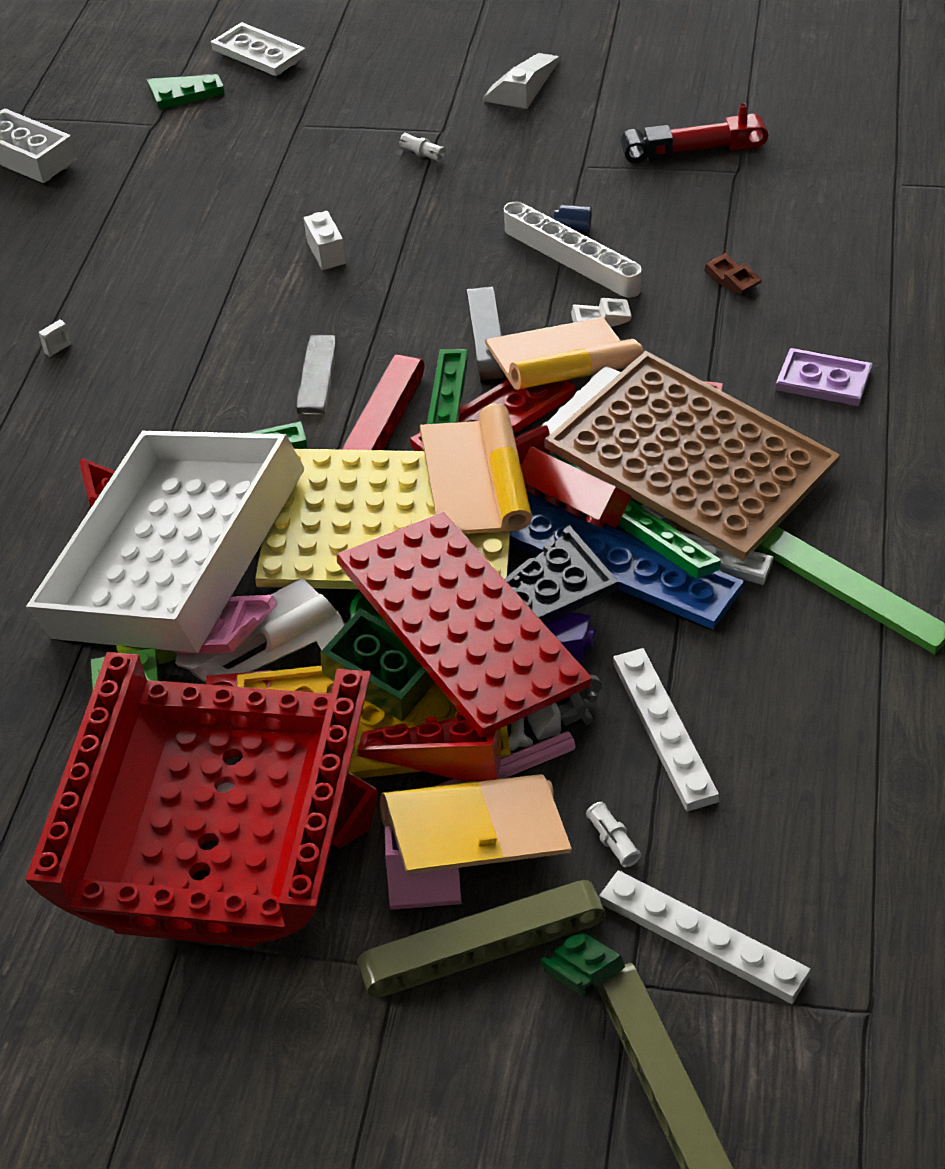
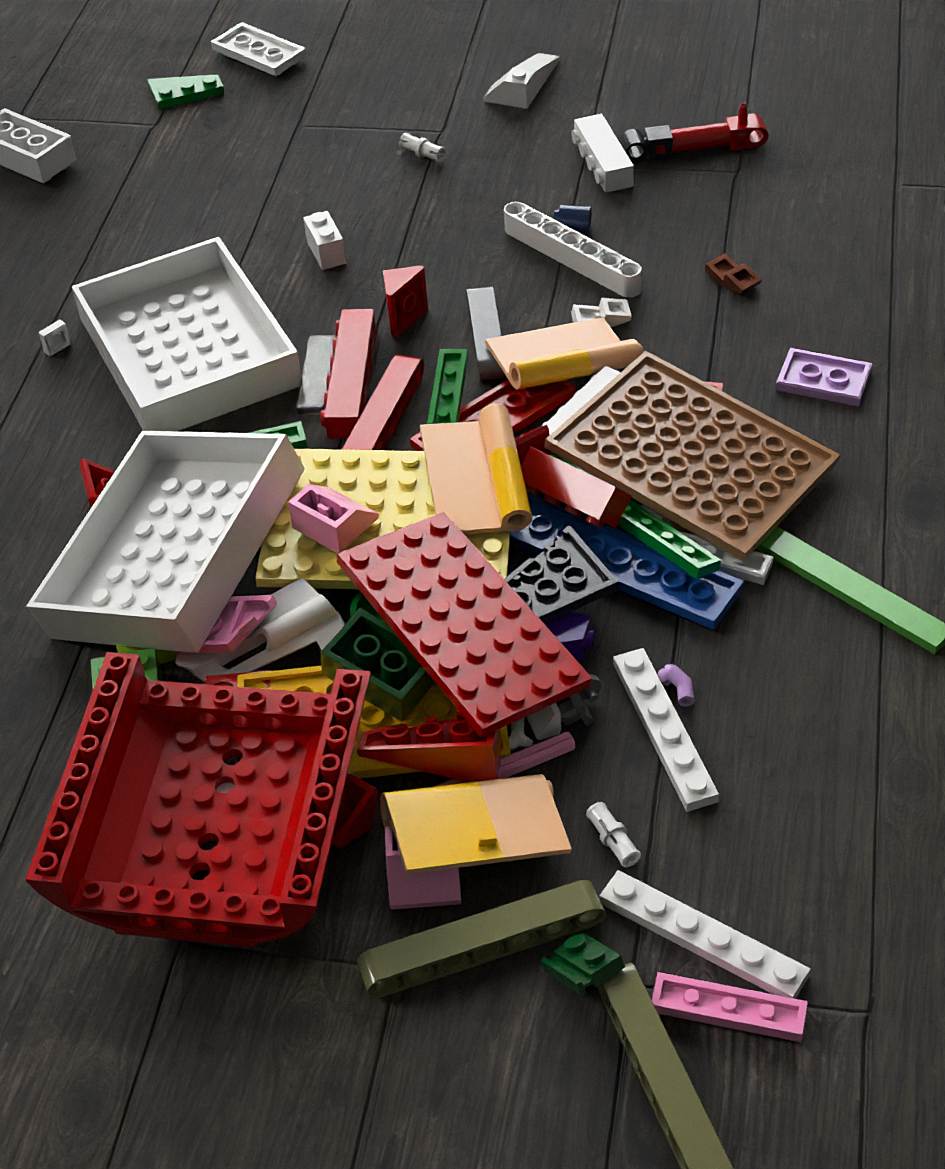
(187, 337): none -> white container
(329, 517): none -> bright pink slope
(349, 372): none -> brick
(405, 297): none -> red slope
(603, 153): none -> white brick
(682, 681): none -> lavender arm
(729, 1007): none -> bright pink plate

